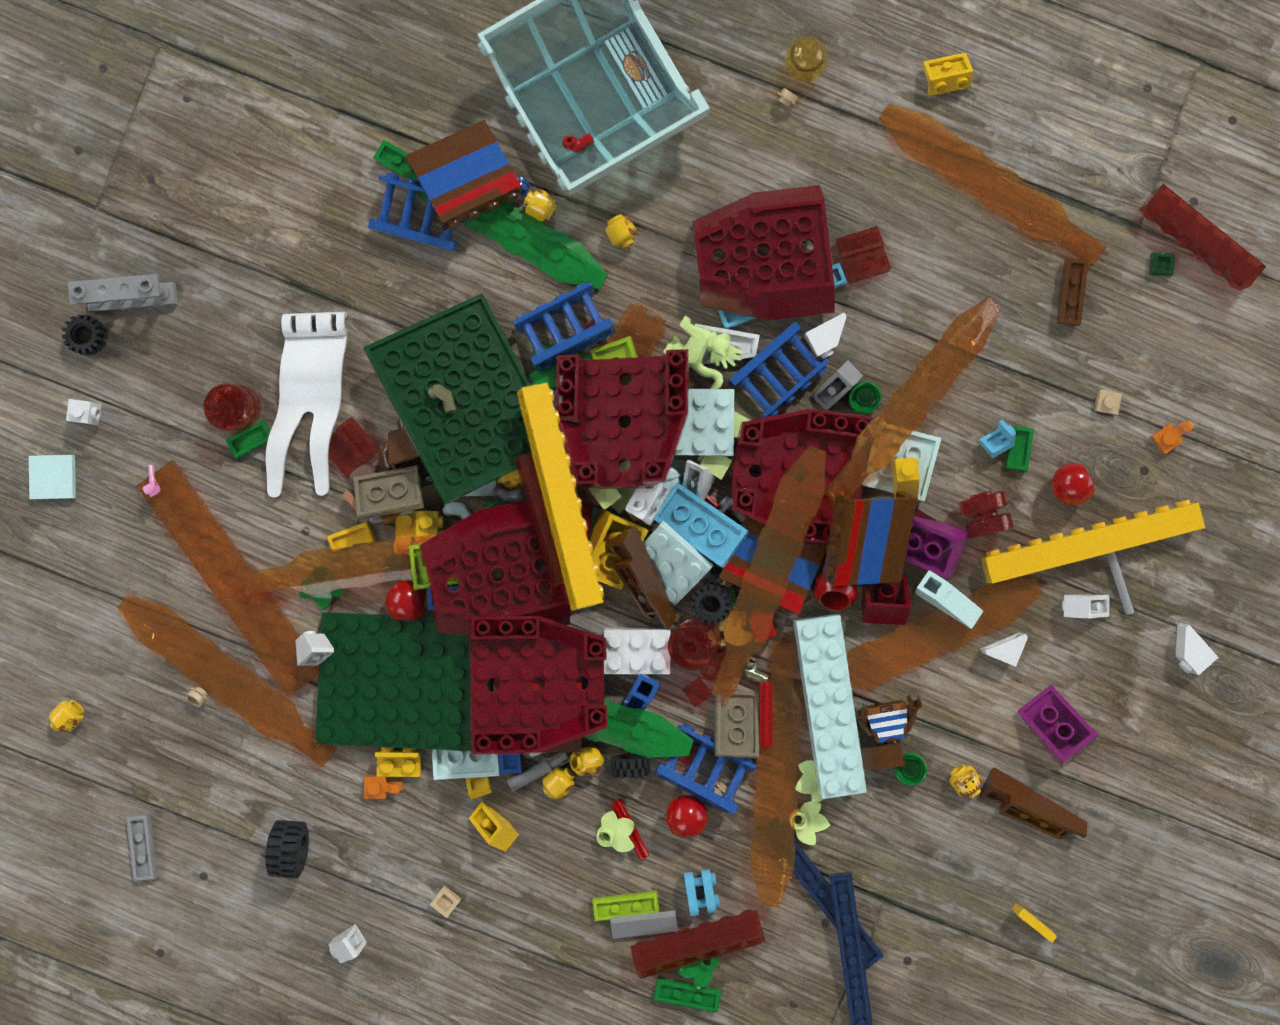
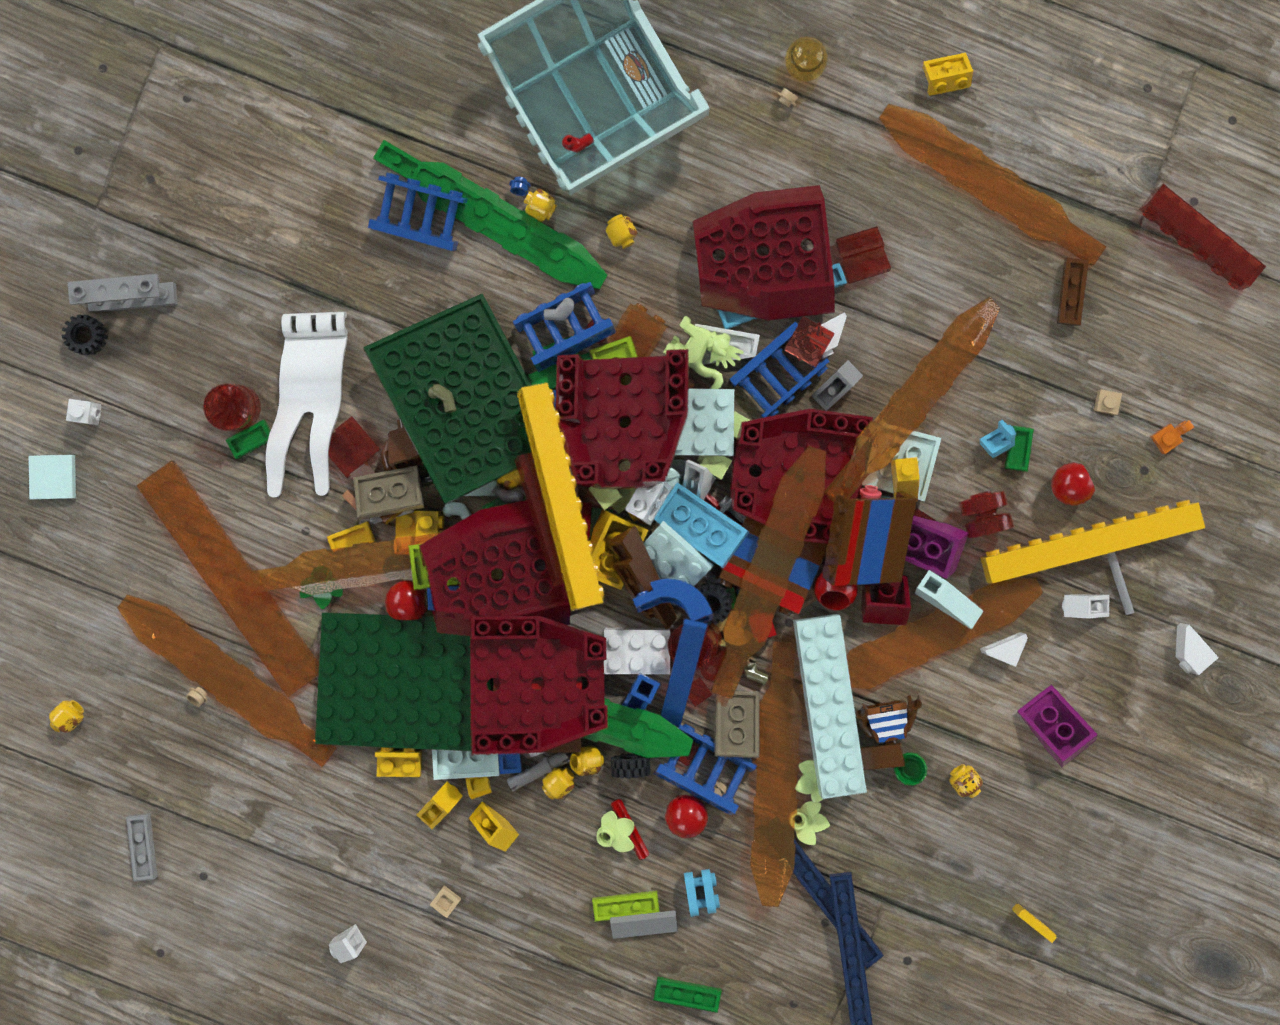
(153, 487): bright pink hand -> none
(287, 849): black tyre -> none
(312, 649): white slope -> none
(379, 787): orange plate -> none
(439, 805): none -> yellow slope
(465, 175): panel -> none
(561, 312): none -> light grey arm
(677, 593): none -> blue arch
(683, 671): none -> blue tile
(697, 943): clear red brick -> none
(699, 972): green plate -> none
(766, 714): red axle -> none
(809, 341): none -> clear red piece
(865, 397): green hair -> none
(870, 492): none -> coral plate
(1031, 807): reddish brown wedge -> none
(1162, 264): dark green tile -> none

